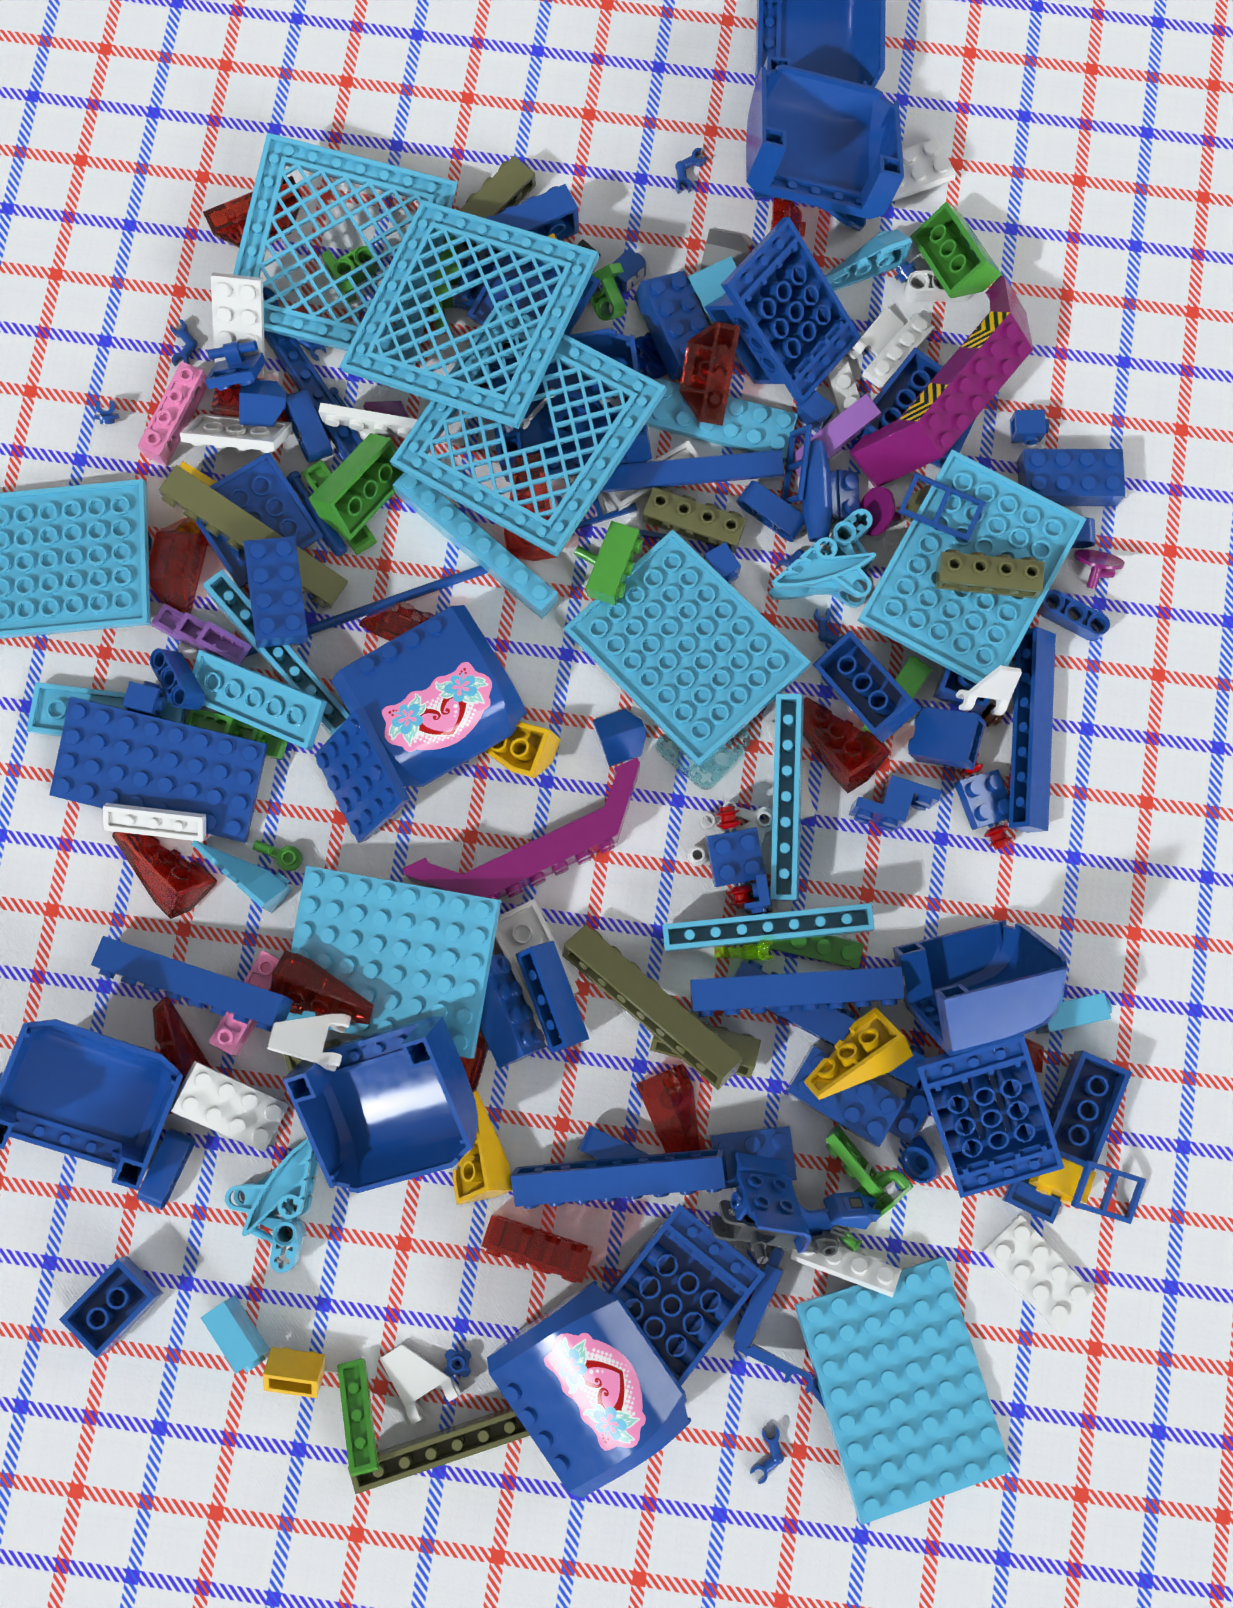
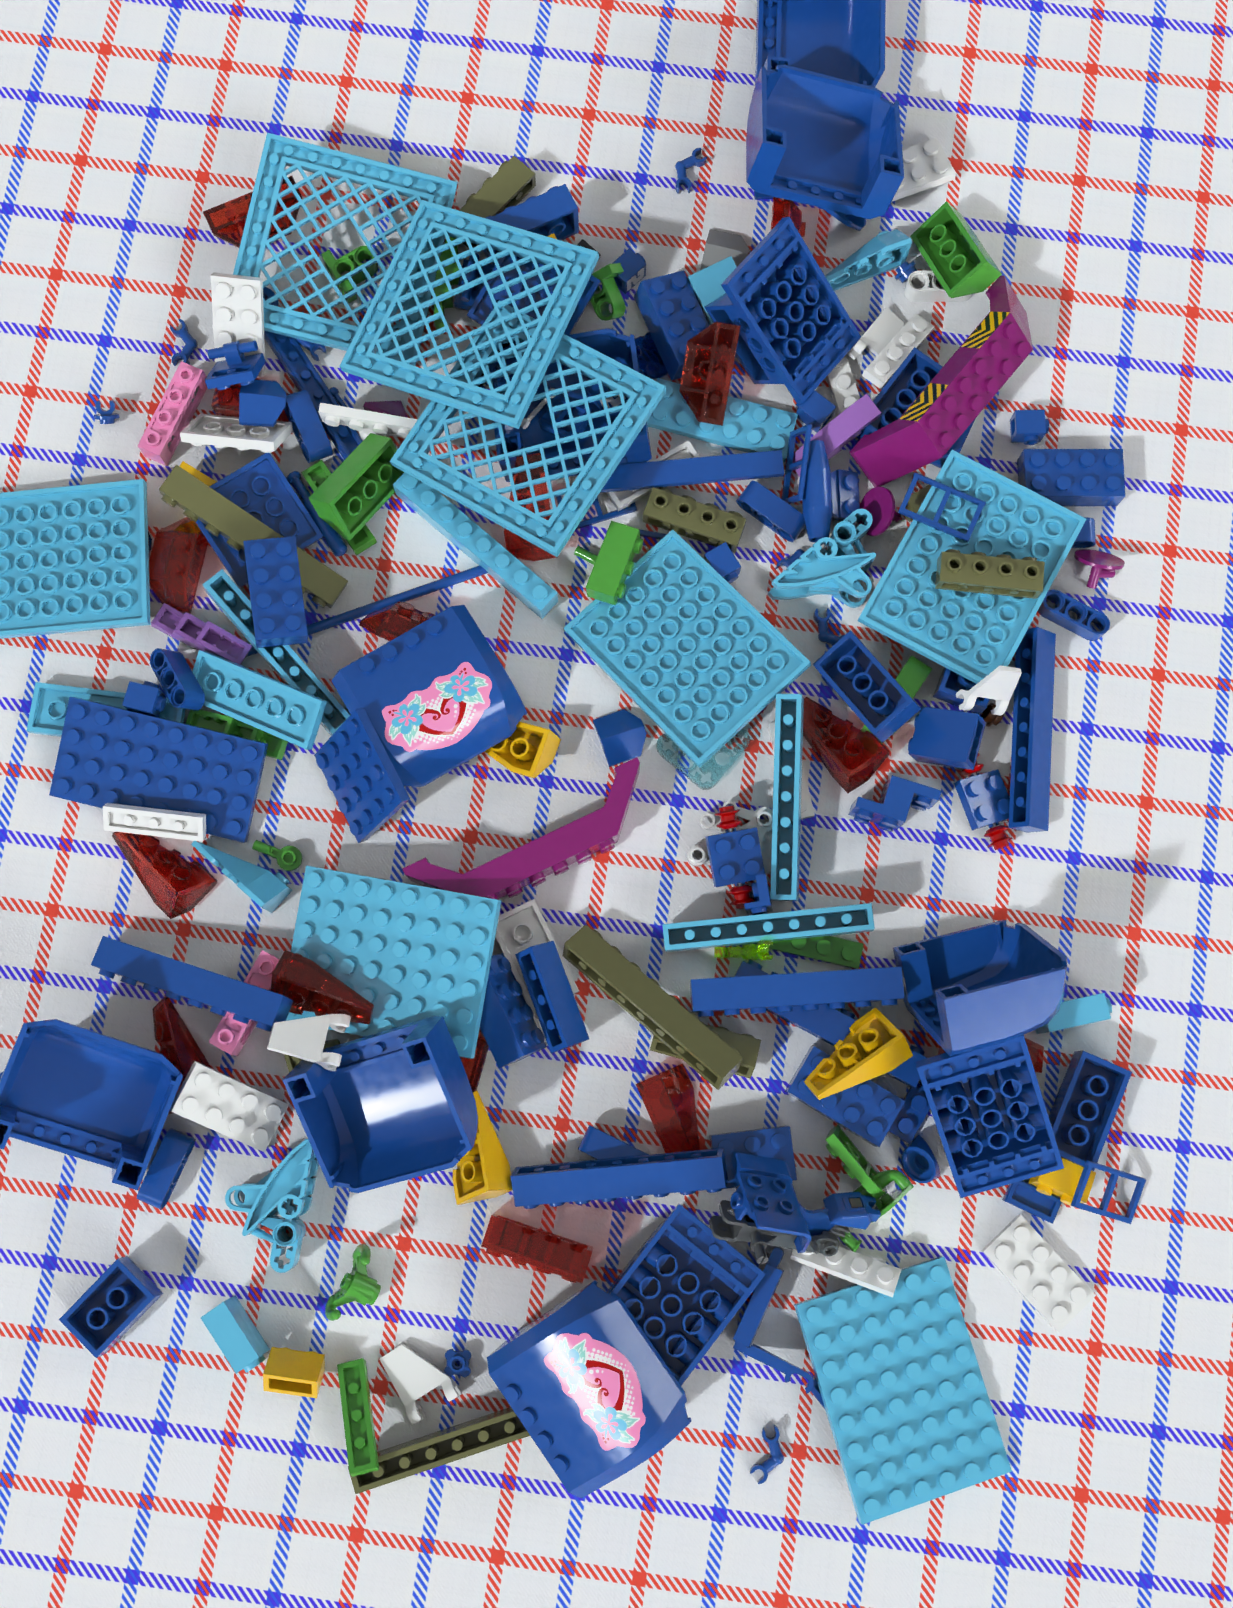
(355, 1286): none -> bright green piece

